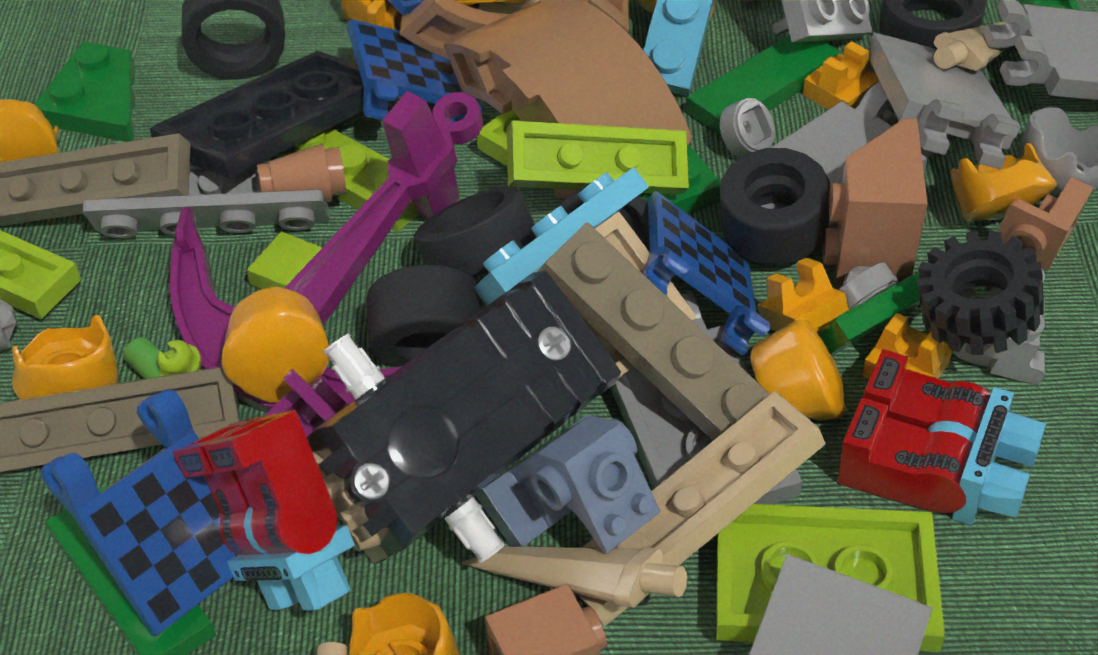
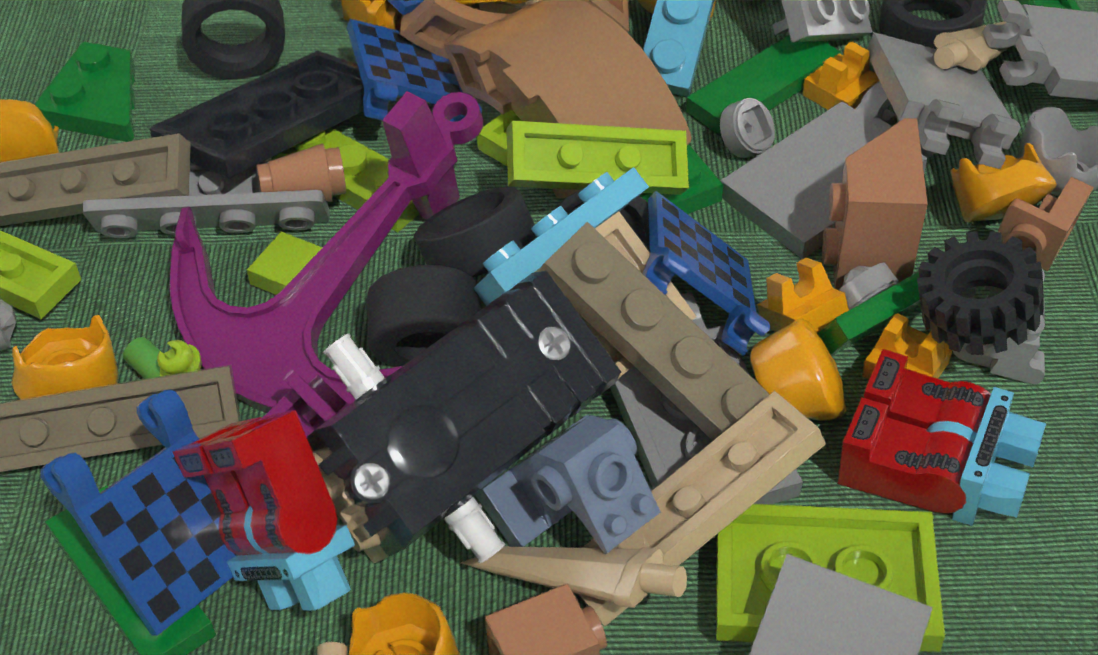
(270, 337): light orange hair -> none
(771, 233): black tyre -> none

